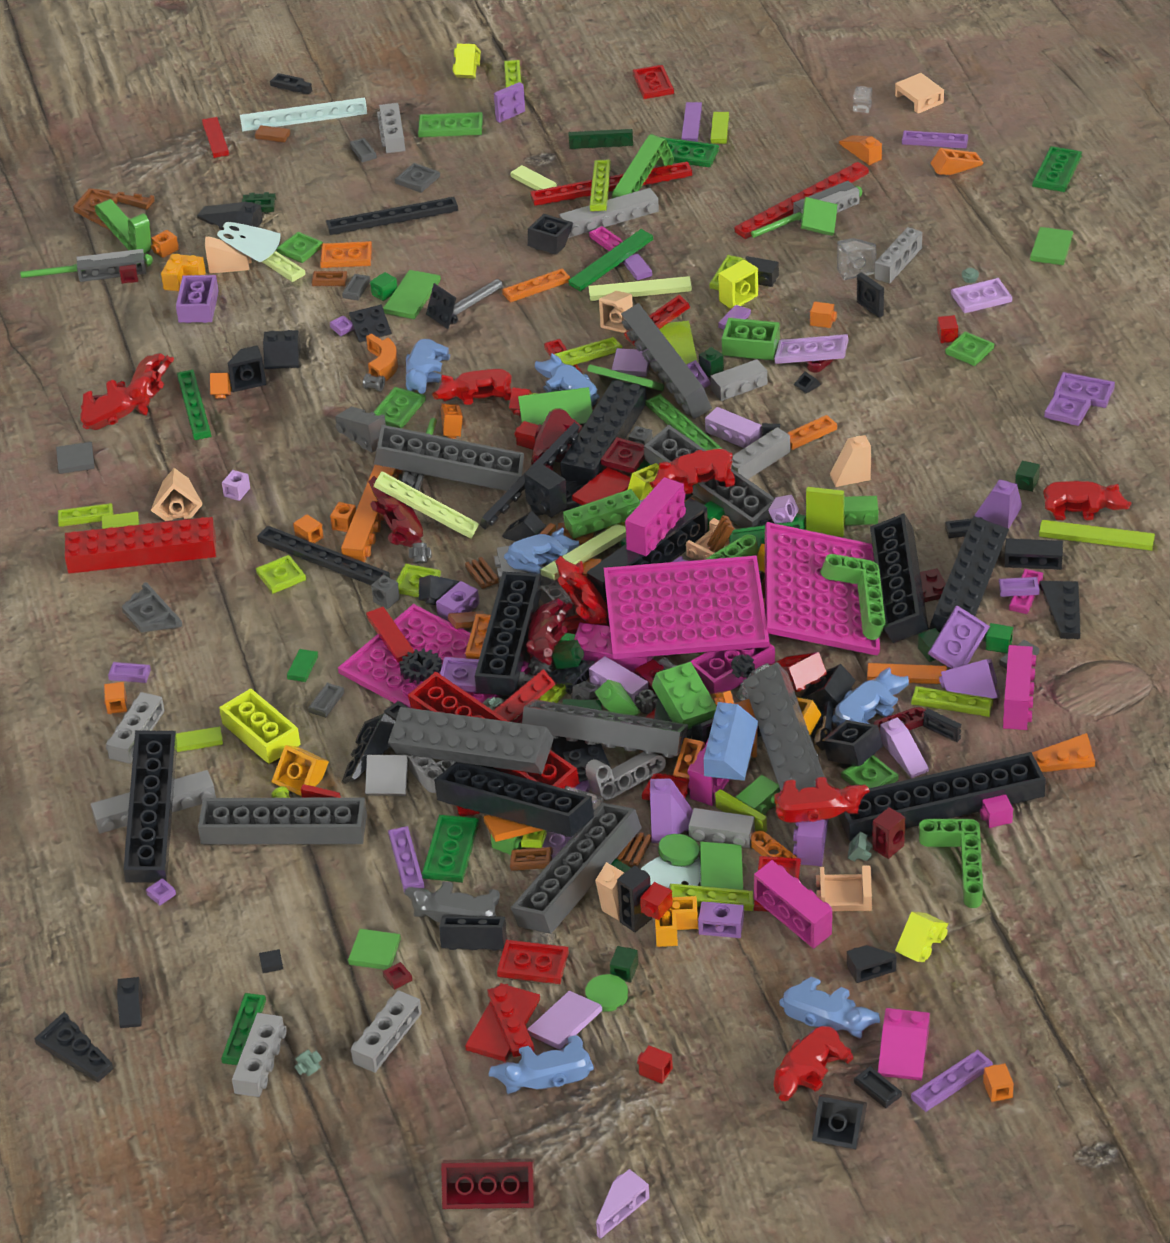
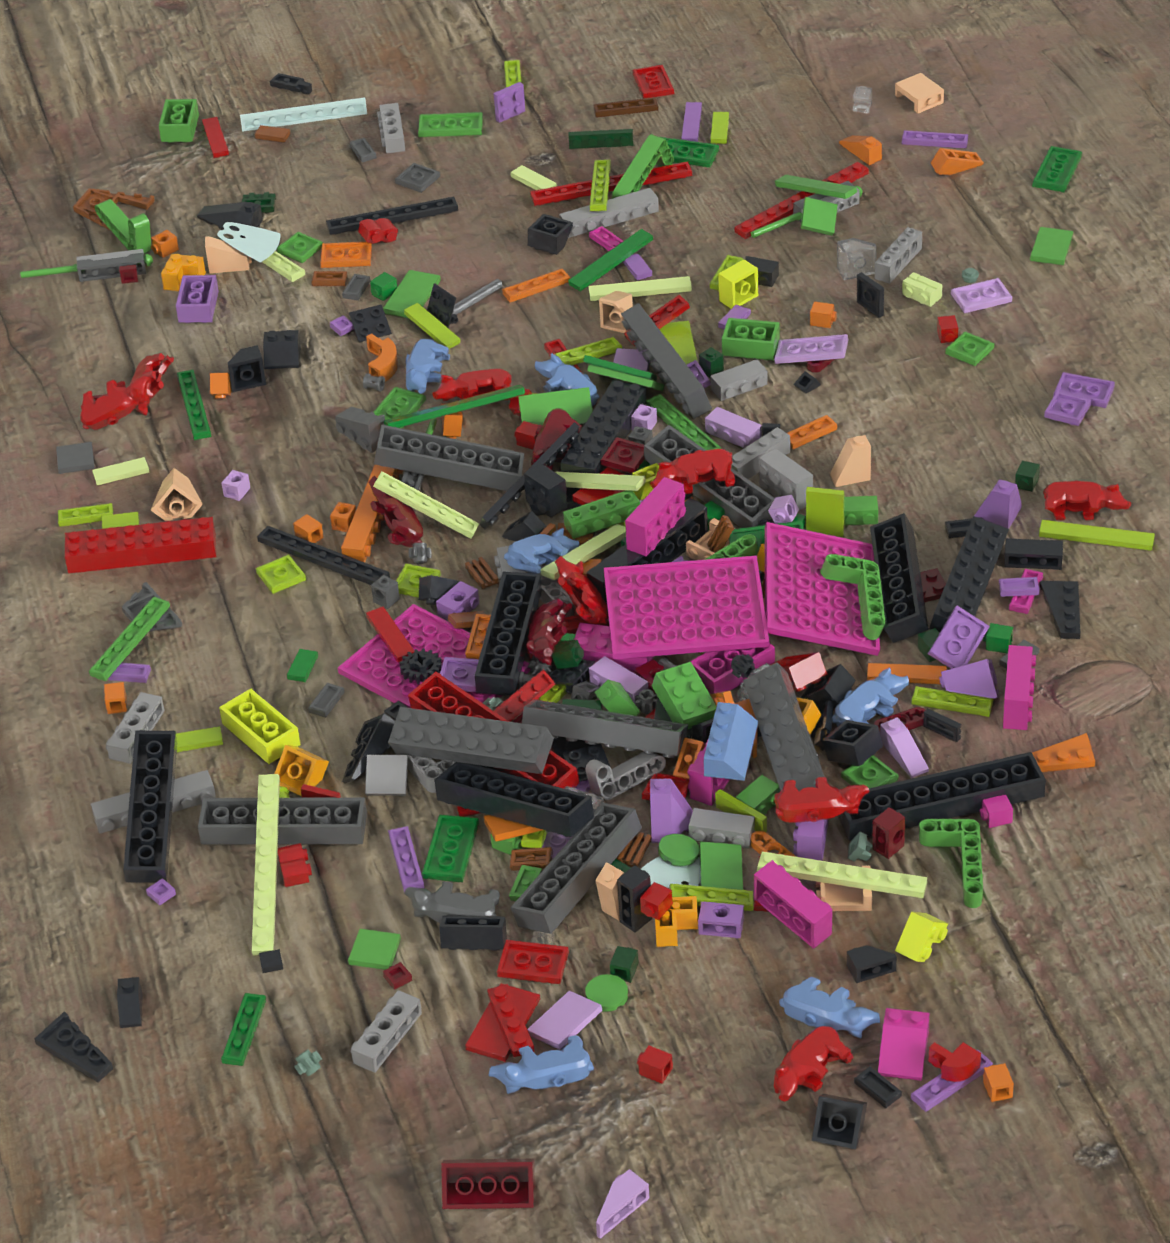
(120, 471): none -> yellowish green tile
(129, 638): none -> bright green tile
(178, 120): none -> bright green brick
(258, 1055): light grey brick -> none
(265, 864): none -> yellowish green plate
(293, 864): none -> red brick
(378, 230): none -> red brick
(431, 326): none -> lime tile
(456, 406): none -> green tile
(466, 61): neon yellow brick -> none
(524, 879): none -> bright green plate
(602, 481): none -> yellowish green tile
(620, 368): none -> green tile
(625, 107): none -> reddish brown tile
(644, 417): none -> lavender brick
(784, 477): none -> light grey brick
(816, 186): none -> bright green tile
(848, 875): none -> yellowish green plate
(922, 289): none -> yellowish green brick
(956, 1065): none -> red brick

